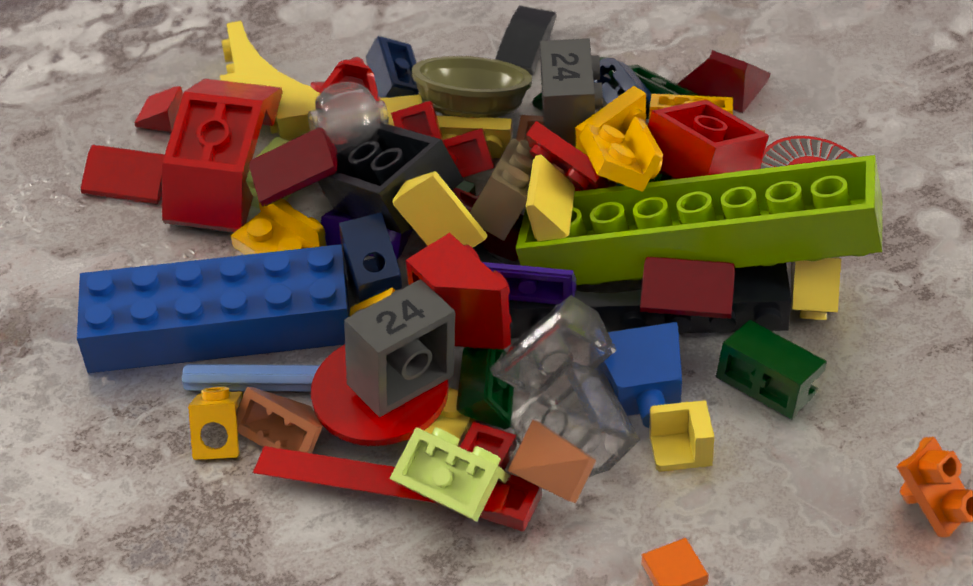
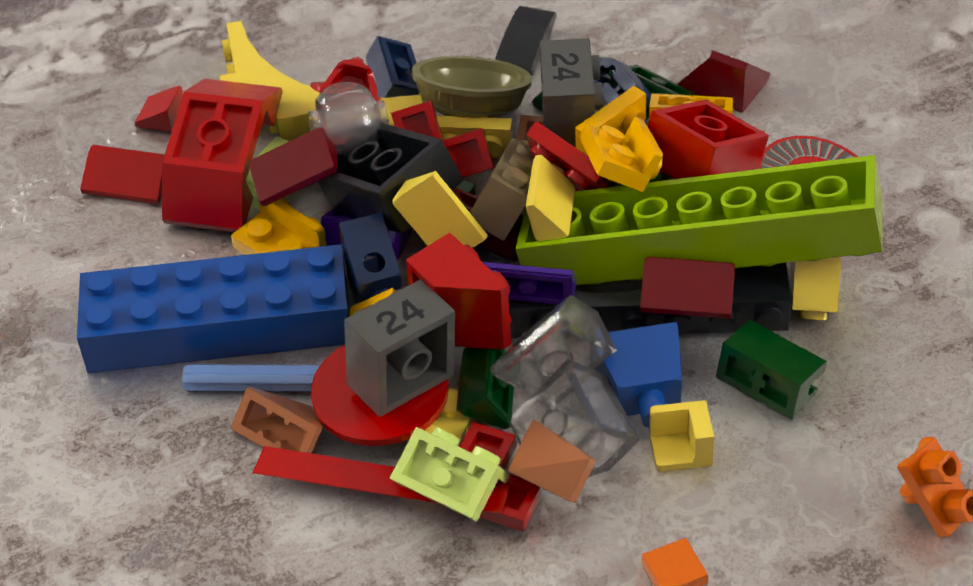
(217, 406): yellow bracket -> none

